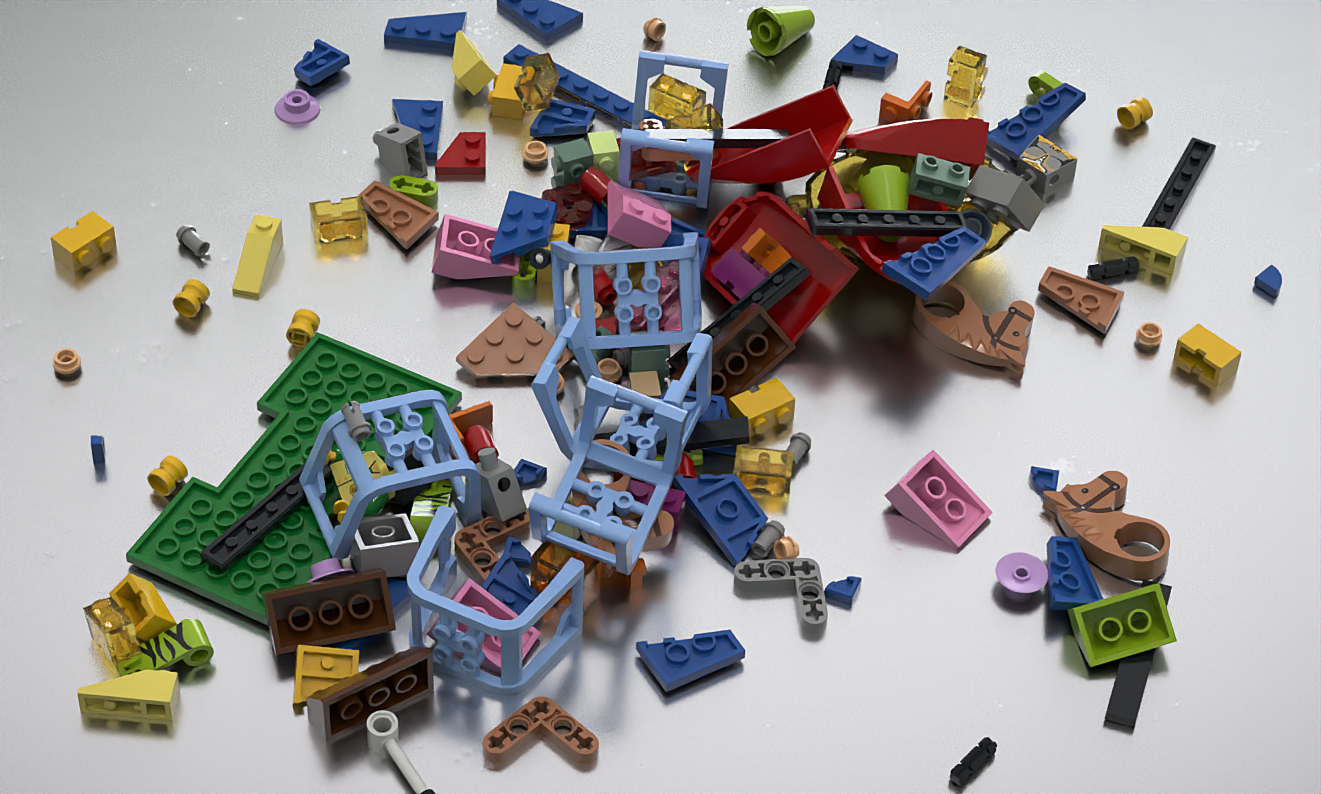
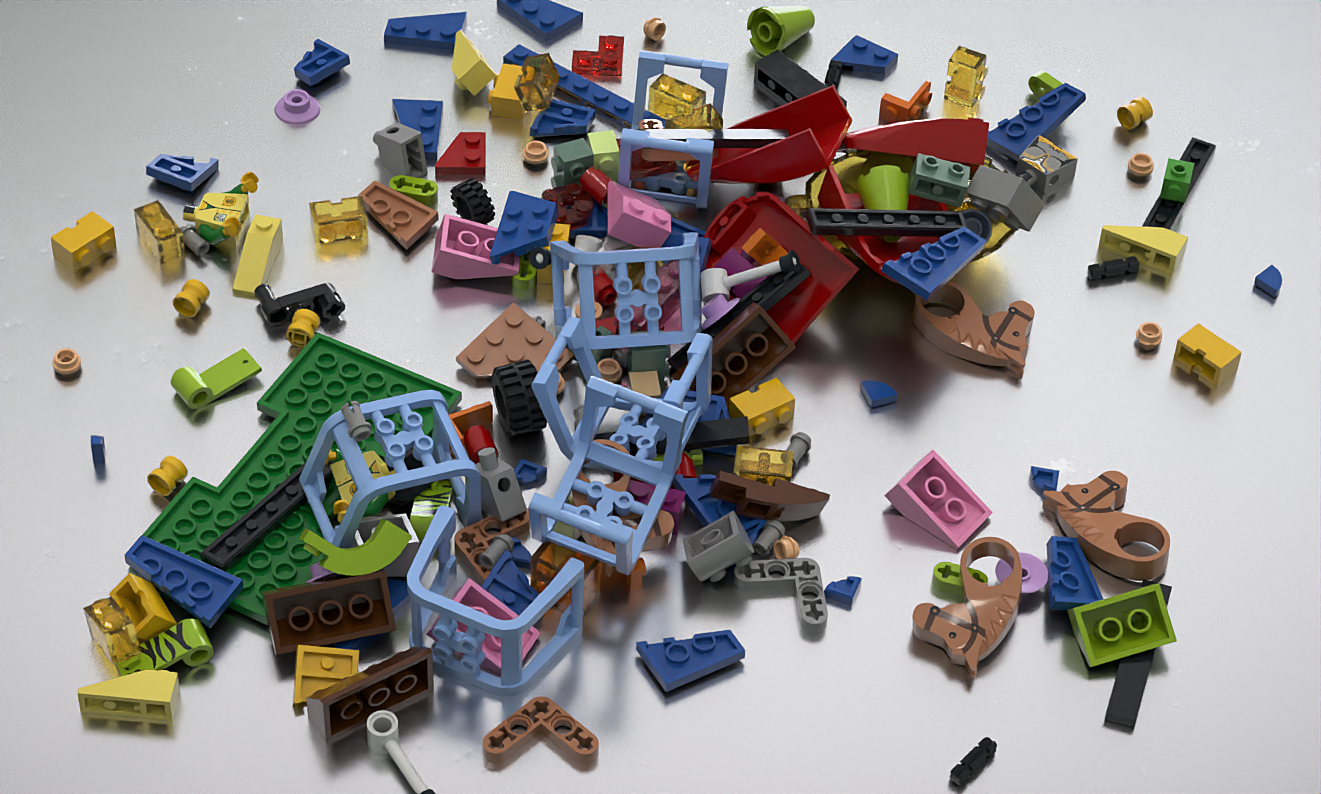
(159, 232): none -> clear yellow brick
(181, 170): none -> blue wing
(188, 581): none -> blue wing
(207, 386): none -> lime door
(223, 215): none -> torso
(319, 299): none -> black beam
(374, 554): none -> lime arch
(472, 202): none -> black tyre
(493, 553): none -> light grey pin
(515, 398): none -> black tyre
(604, 62): none -> clear red plate
(716, 308): none -> lavender piece
(717, 281): none -> white piece
(718, 547): none -> light grey brick
(776, 502): none -> reddish brown slope
(785, 78): none -> black brick
(878, 393): none -> blue tile
(952, 583): none -> lime beam
(979, 624): none -> nougat animal
(1082, 297): nougat wing -> none
(1141, 164): none -> light nougat plate
(1177, 180): none -> bright green brick

